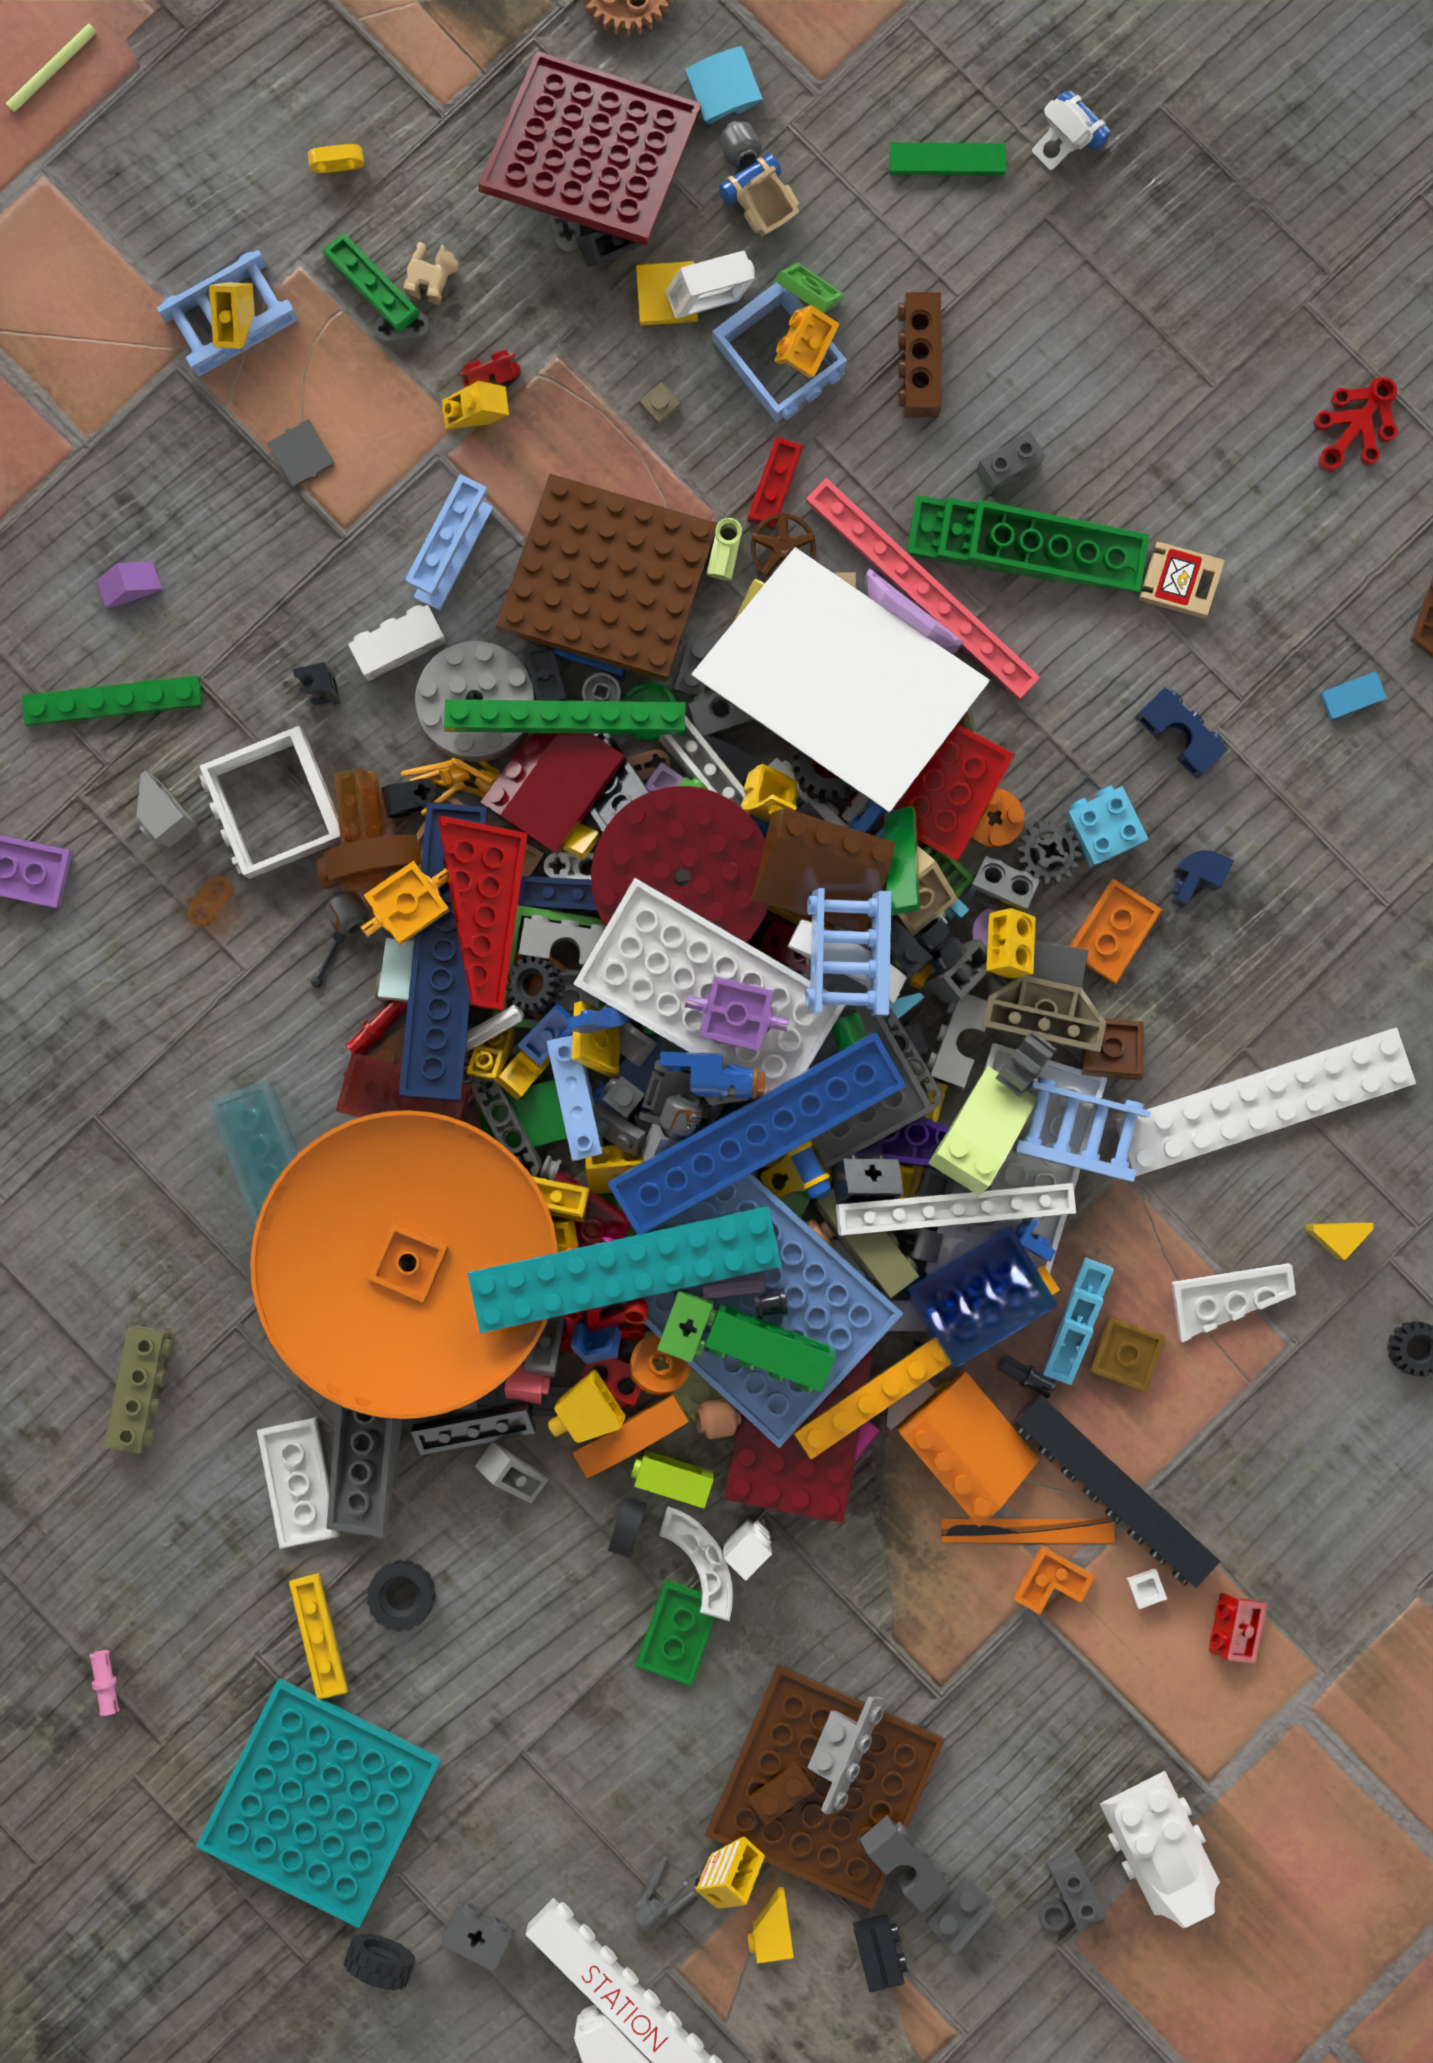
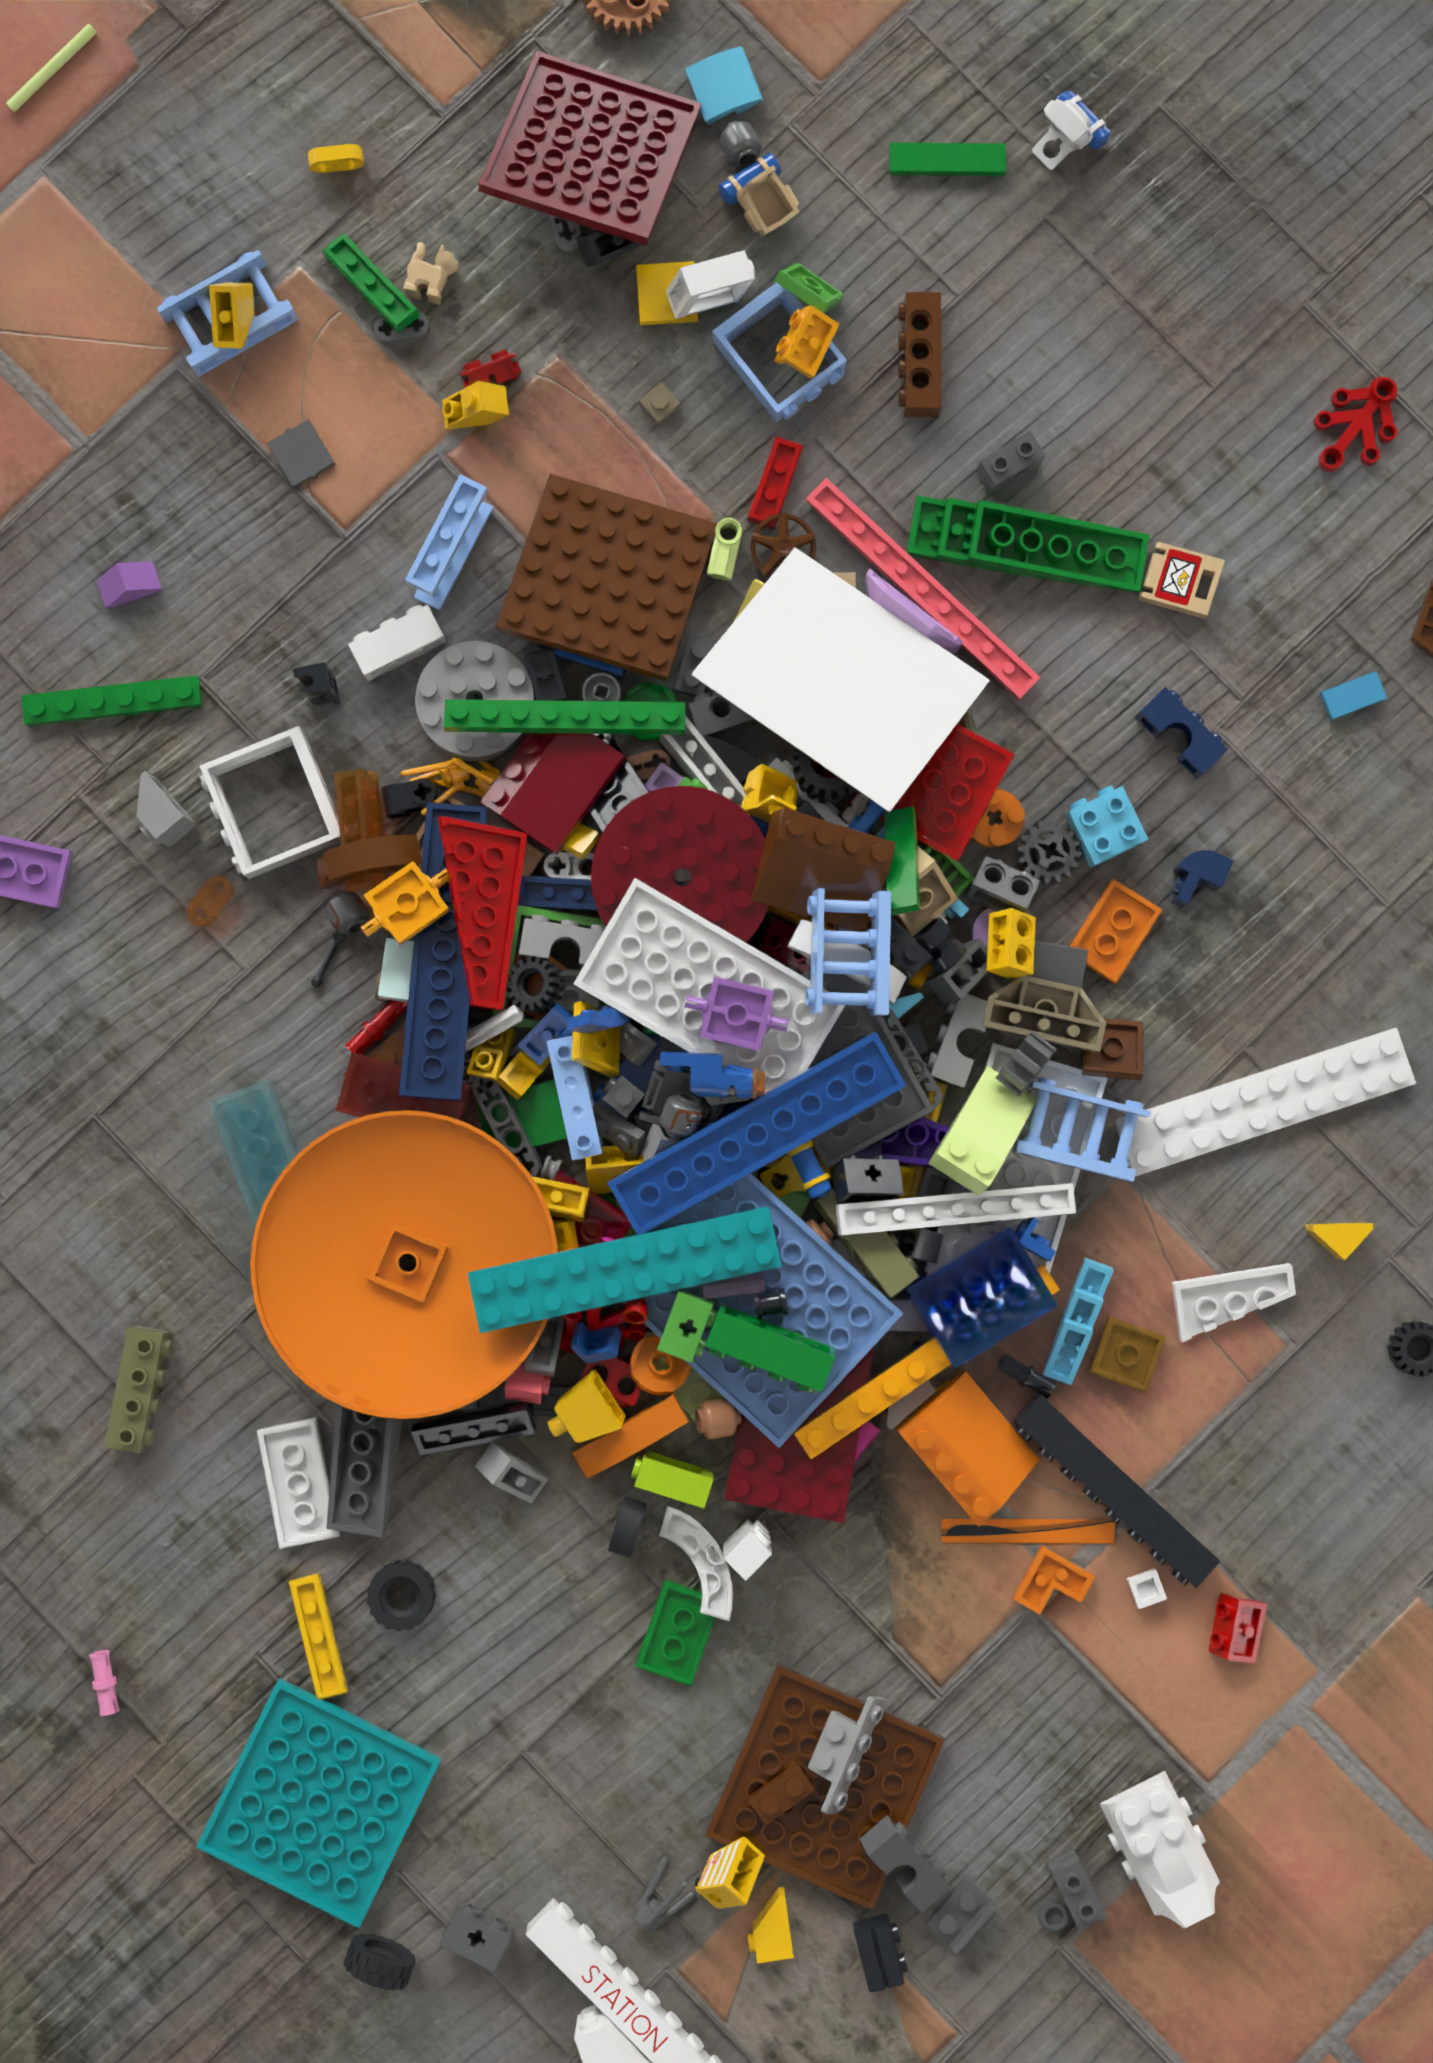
(848, 1030): green slope -> none

